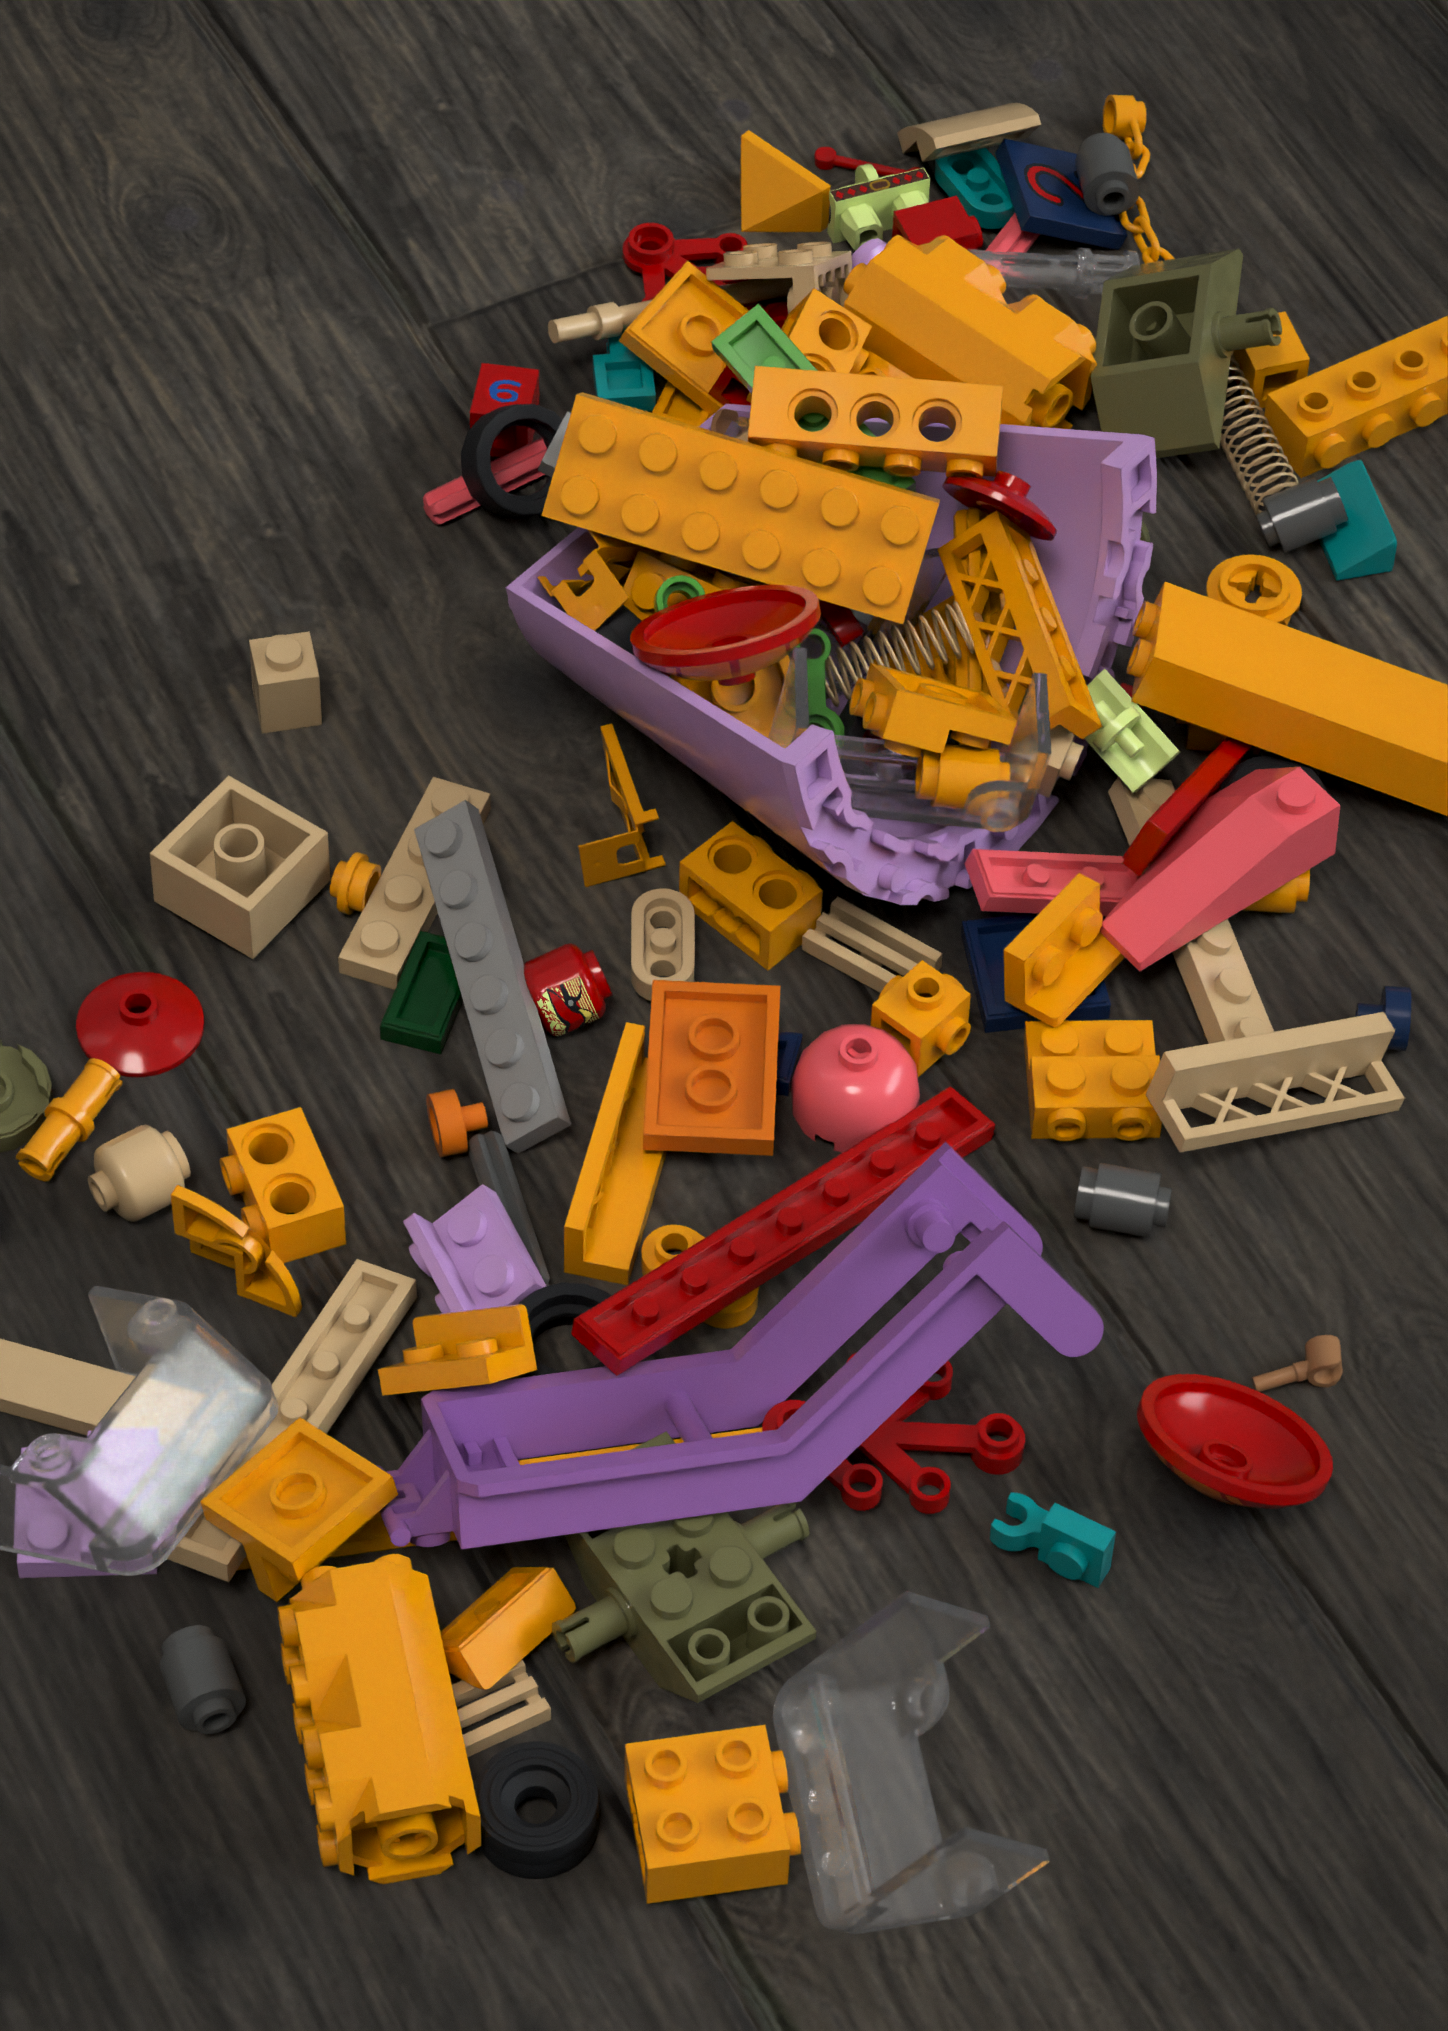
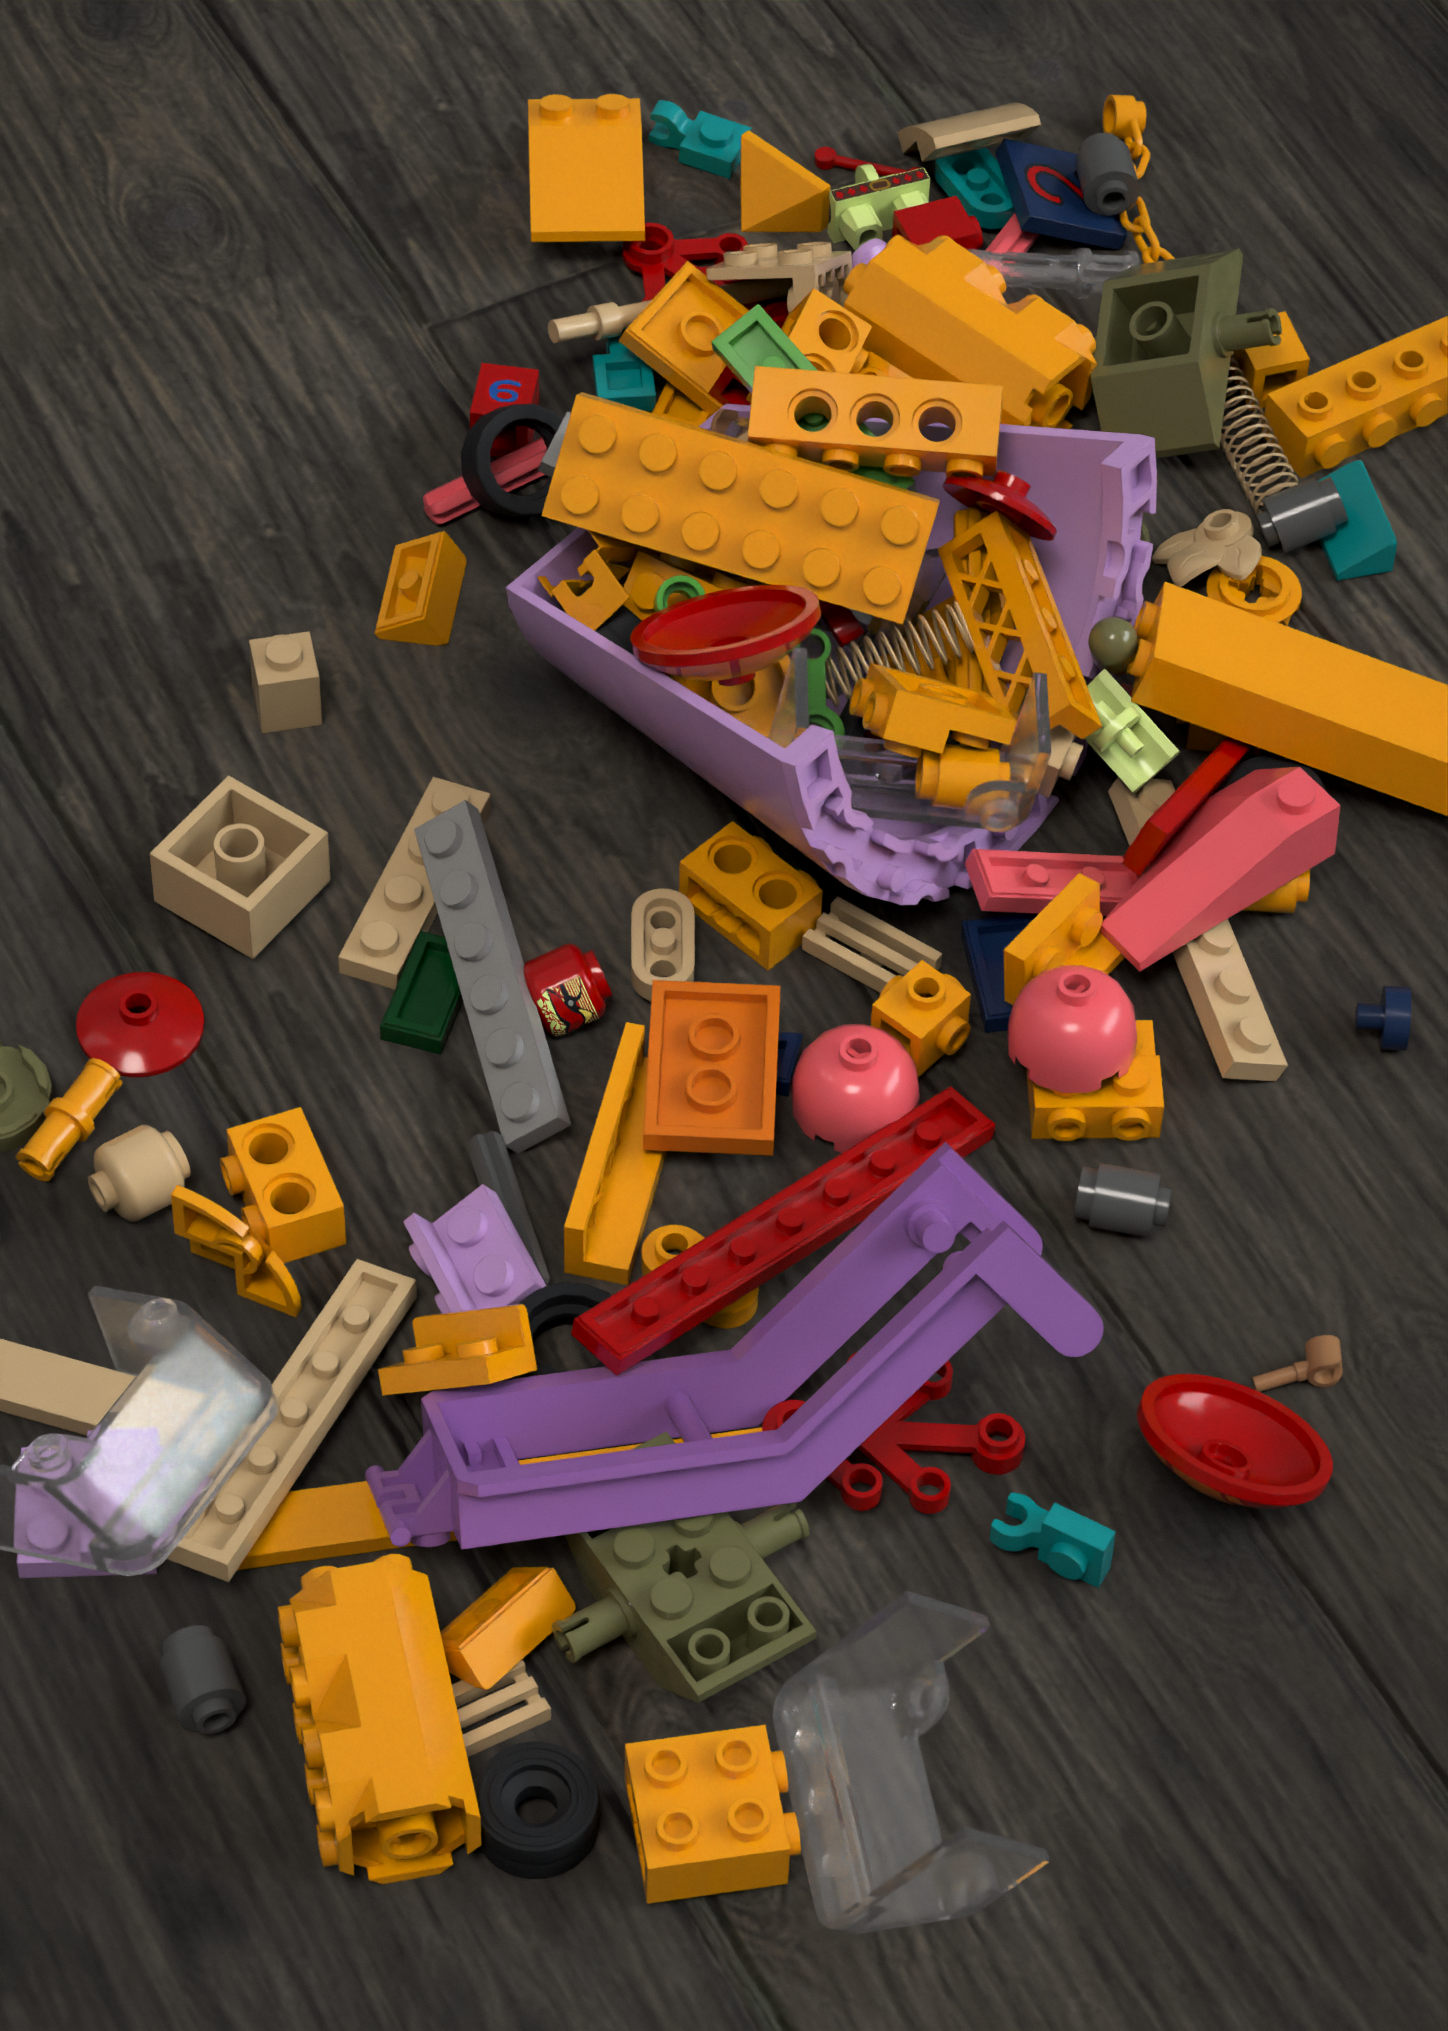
(297, 1504): light orange bracket -> none
(354, 883): light orange plate -> none
(422, 591): none -> light orange slope
(451, 1121): orange tile -> none
(585, 169): none -> light orange slope
(599, 857): light orange piece -> none
(704, 143): none -> teal plate
(1072, 1029): none -> coral cylinder
(1113, 644): none -> olive cylinder
(1219, 541): none -> tan plate
(1264, 1070): tan fence -> none

